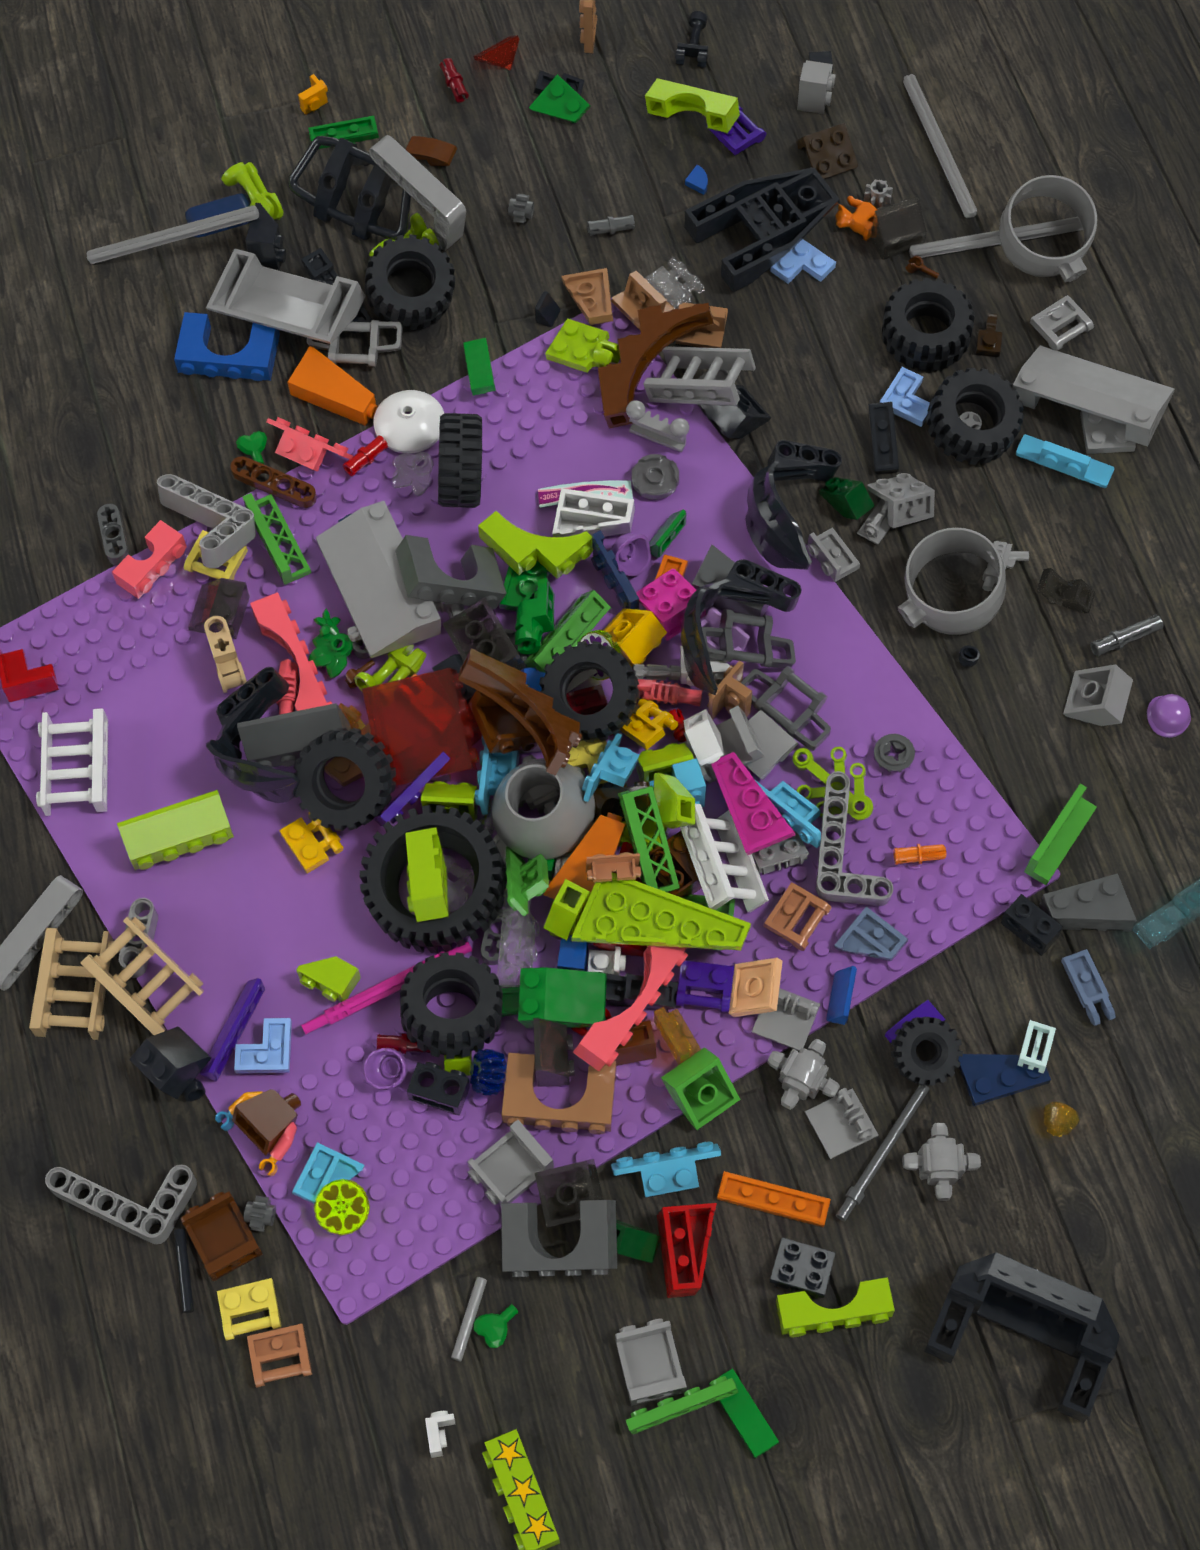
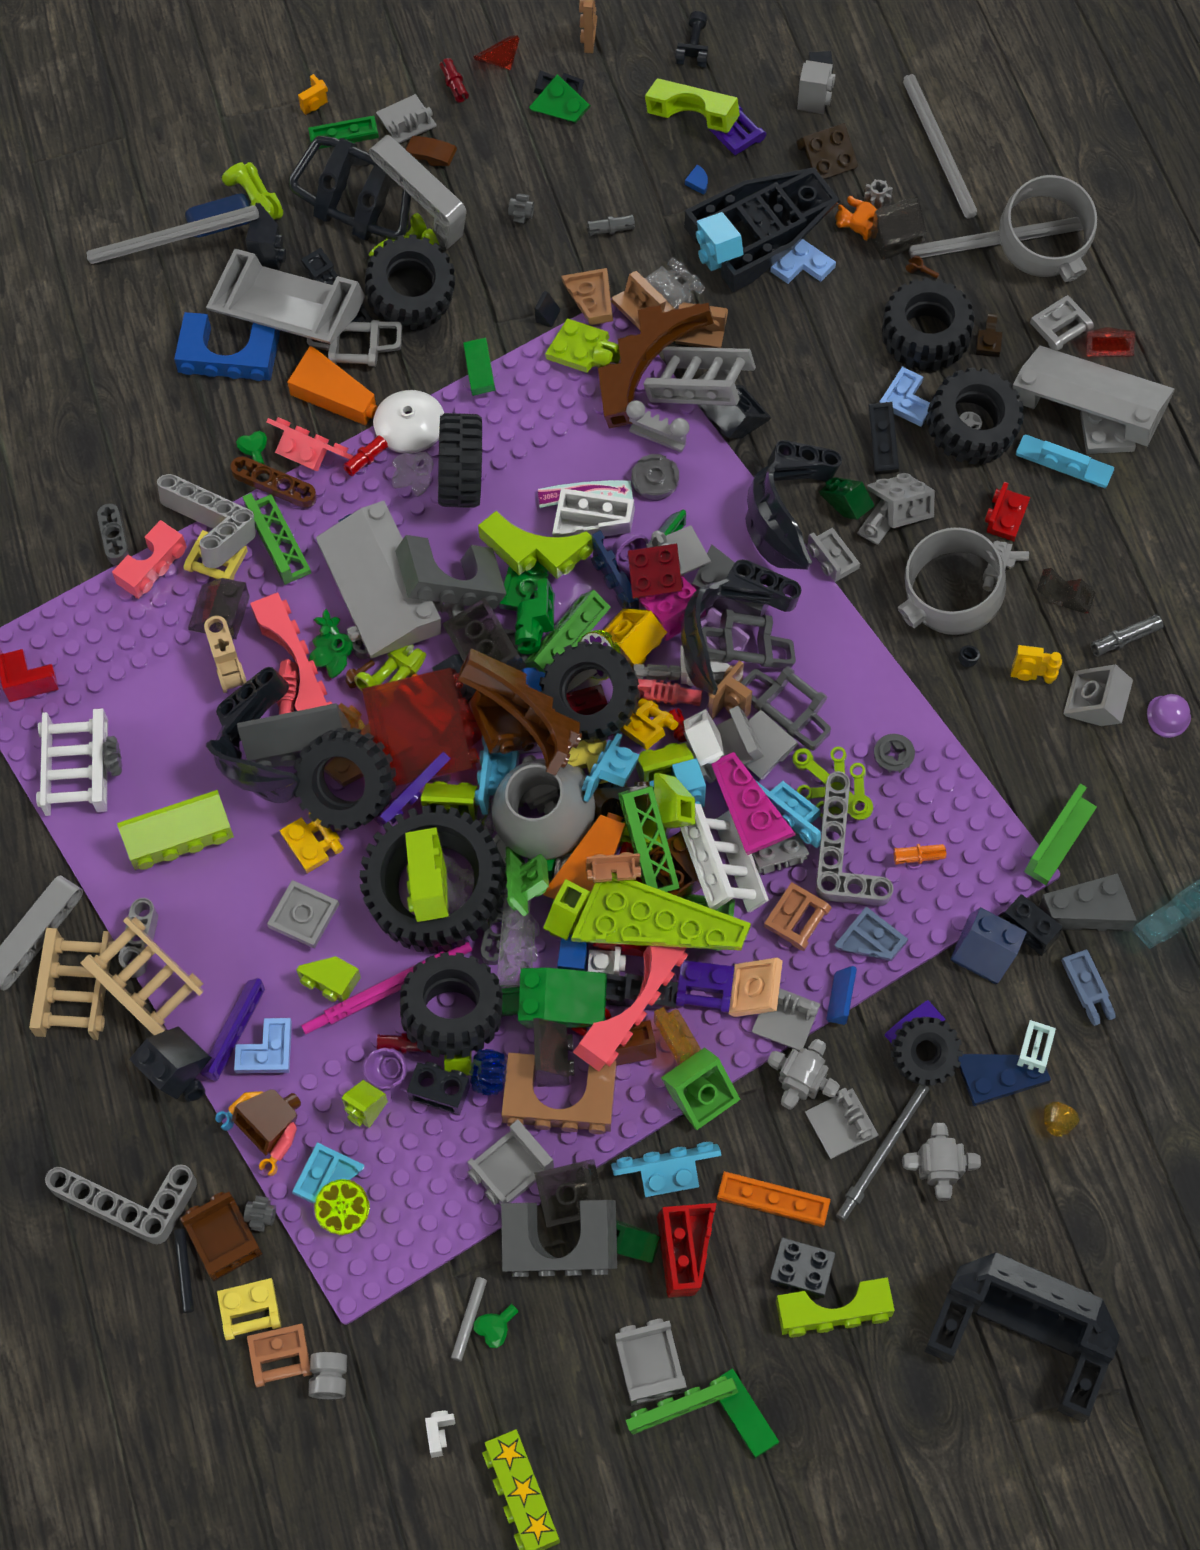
(112, 756): none -> dark grey gear
(303, 914): none -> light grey plate
(328, 1373): none -> light grey wheel
(364, 1103): none -> lime slope
(406, 118): none -> light grey hinge
(655, 571): none -> dark red hinge
(690, 550): none -> light grey hinge
(718, 241): none -> medium azure brick
(988, 945): none -> dark blue slope
(1007, 514): none -> red bracket
(1033, 662): none -> yellow plate
(1110, 342): none -> clear red slope

